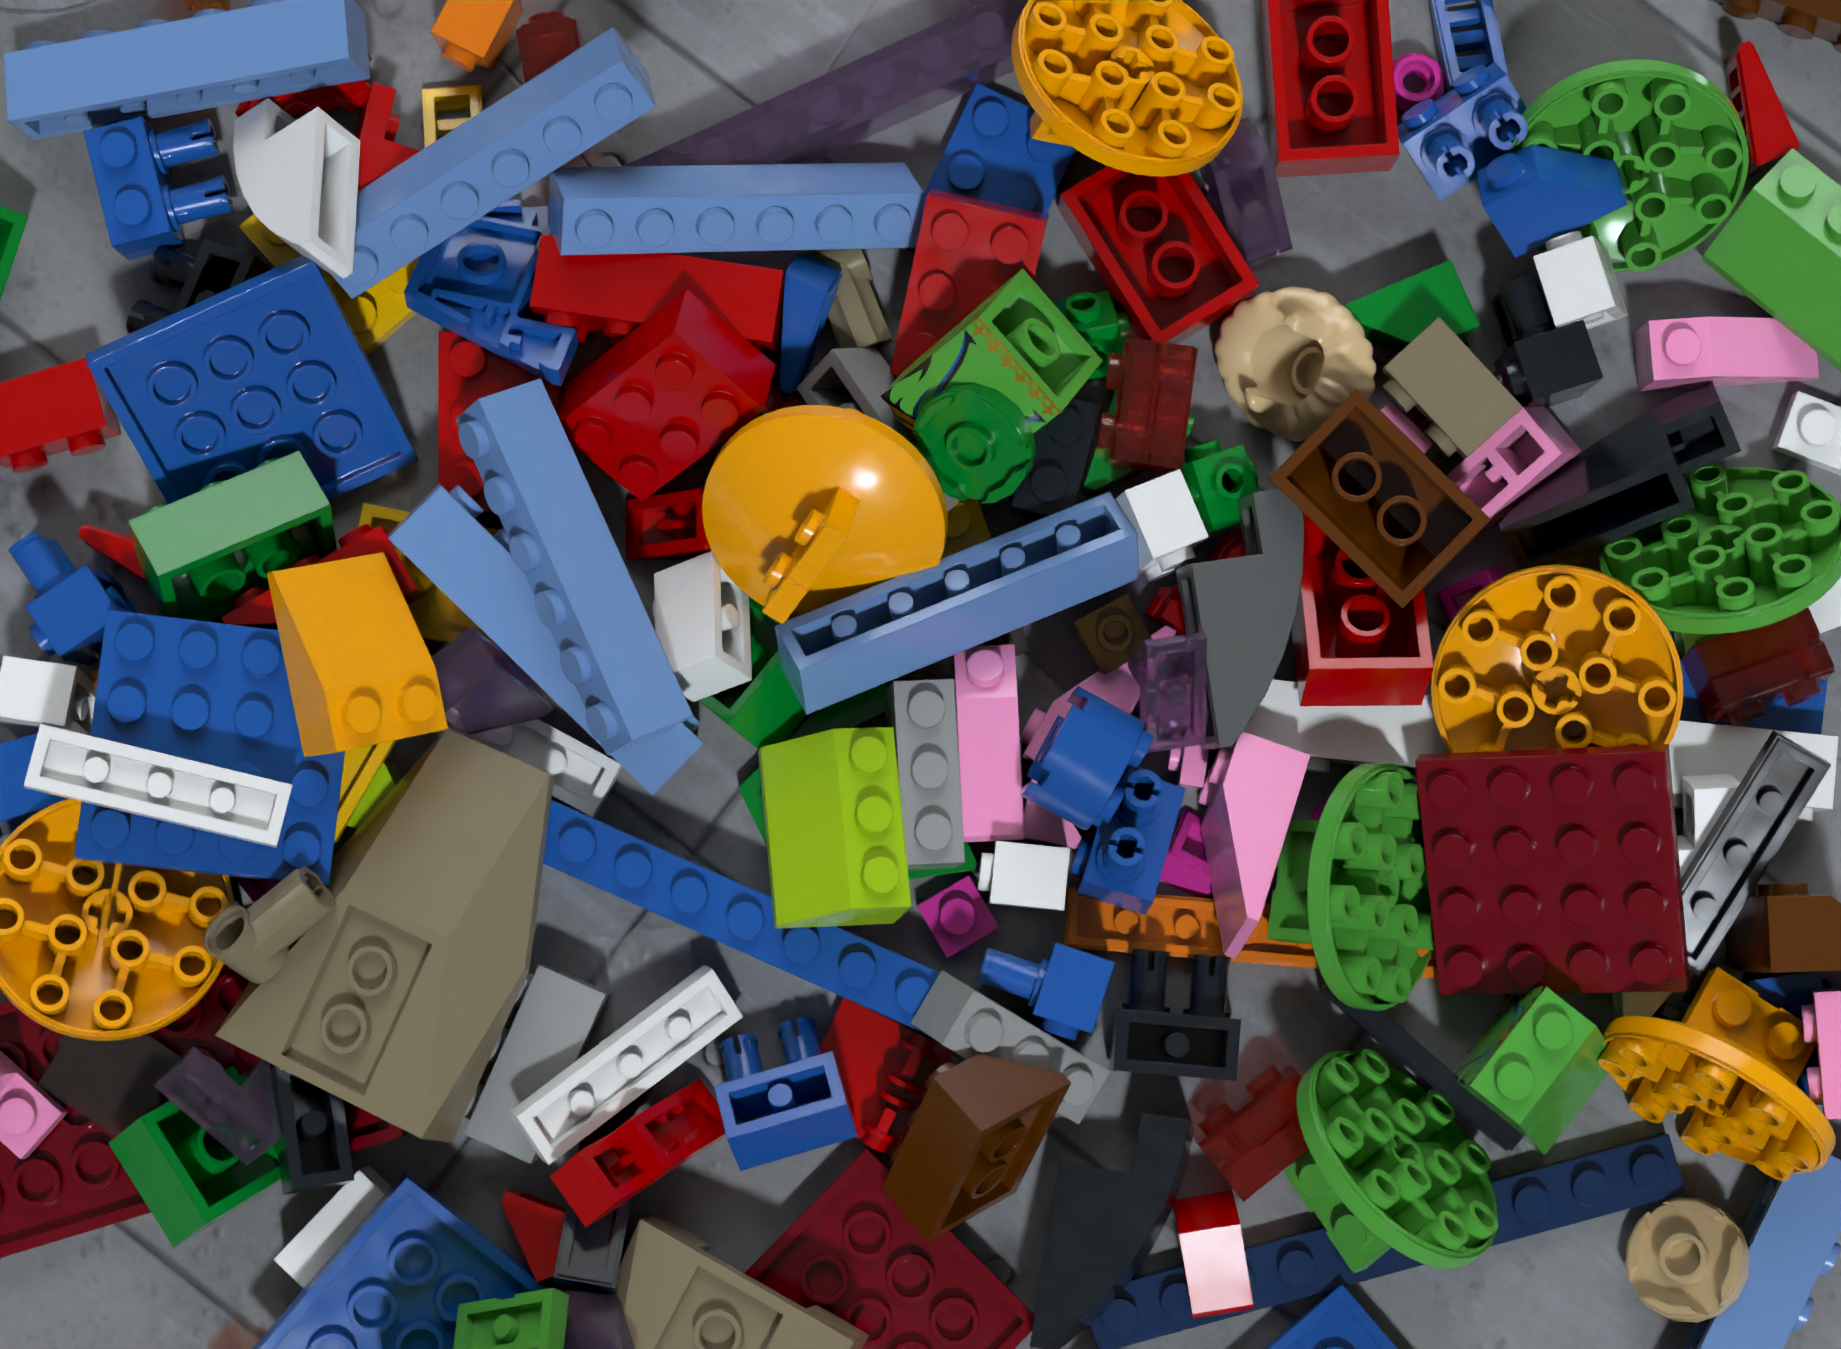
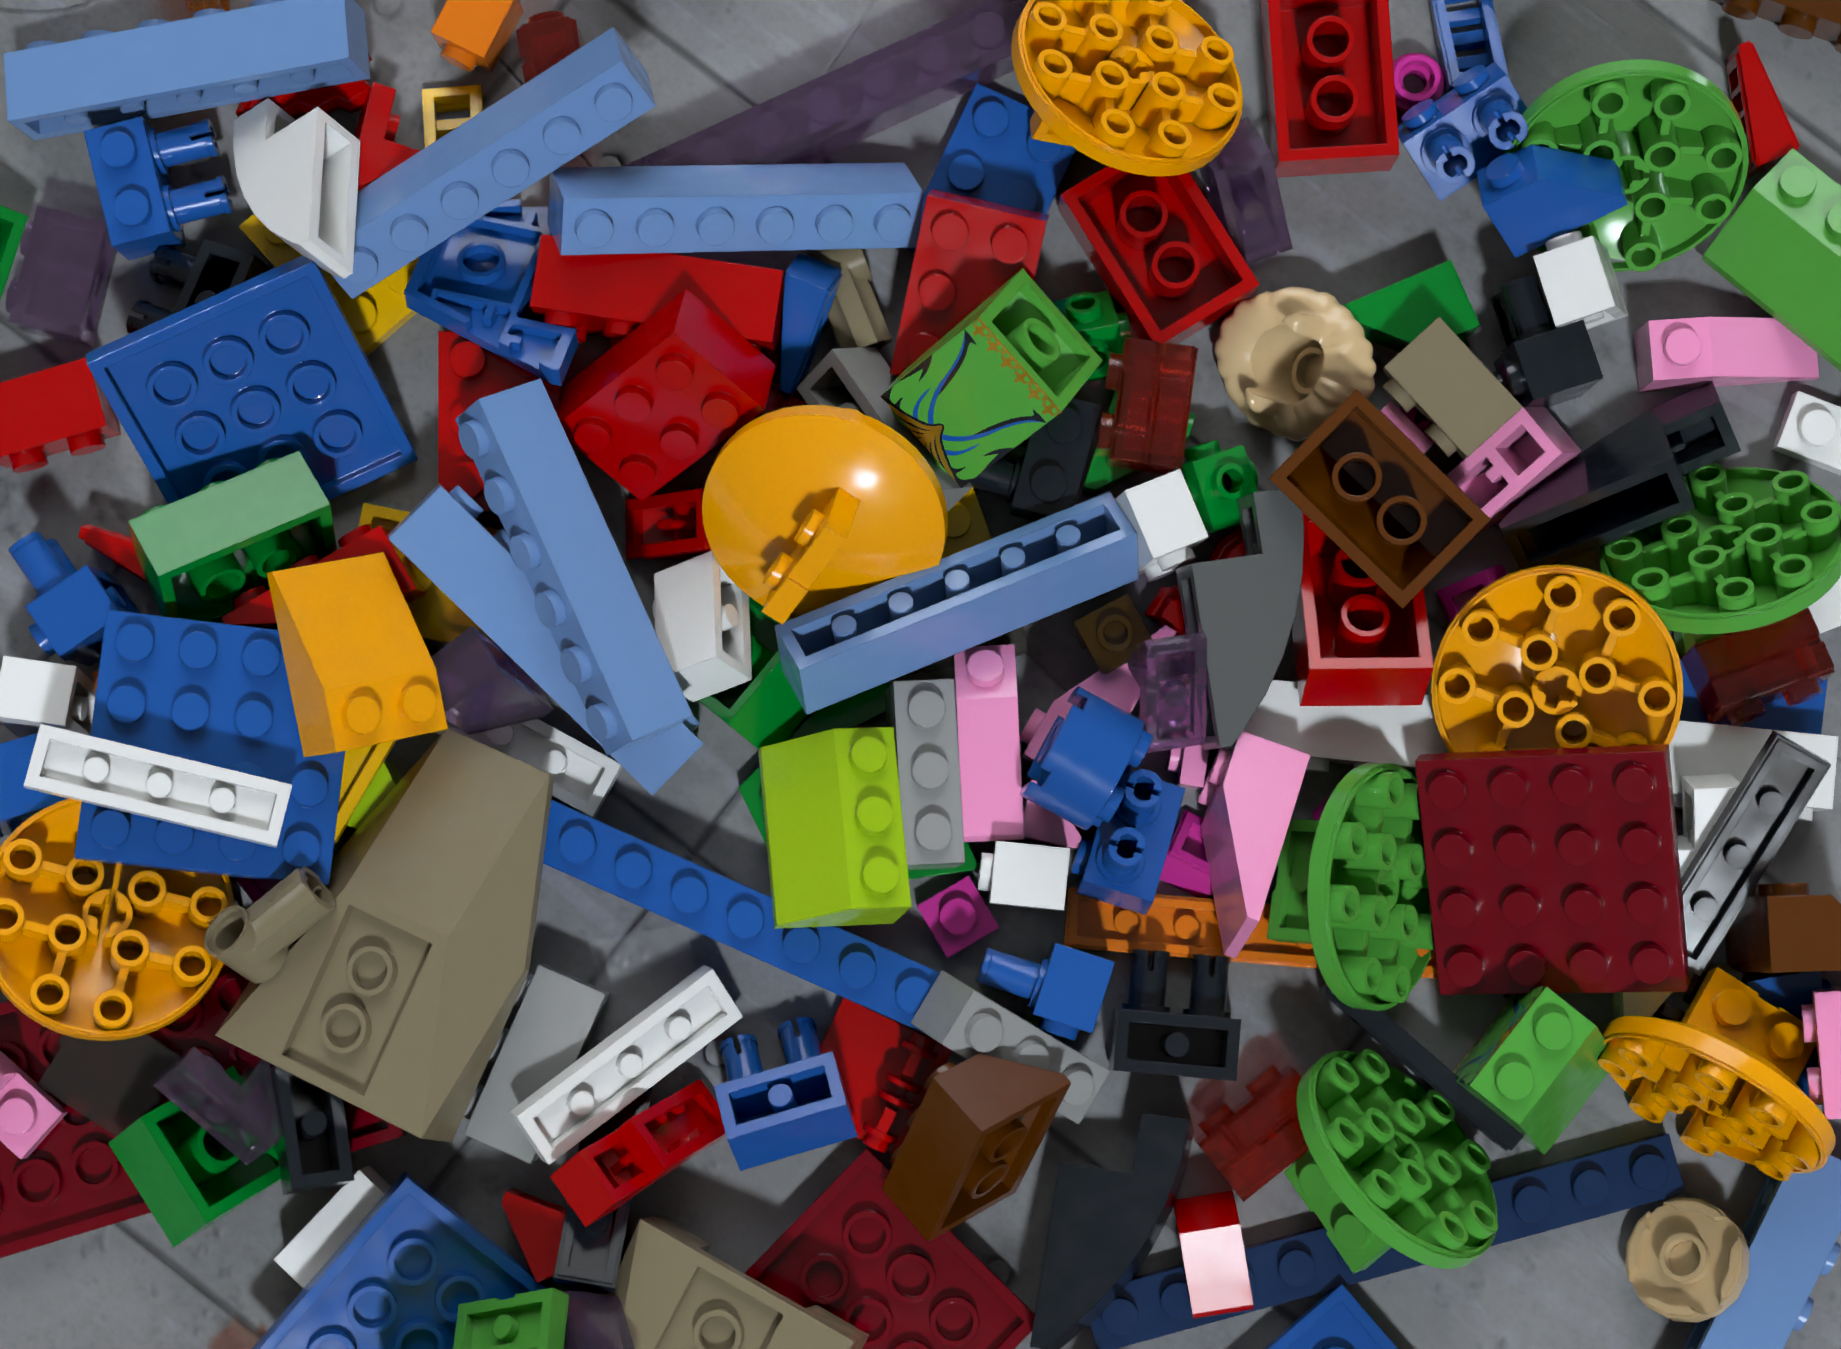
(62, 276): none -> clear purple brick
(975, 442): green tile -> none

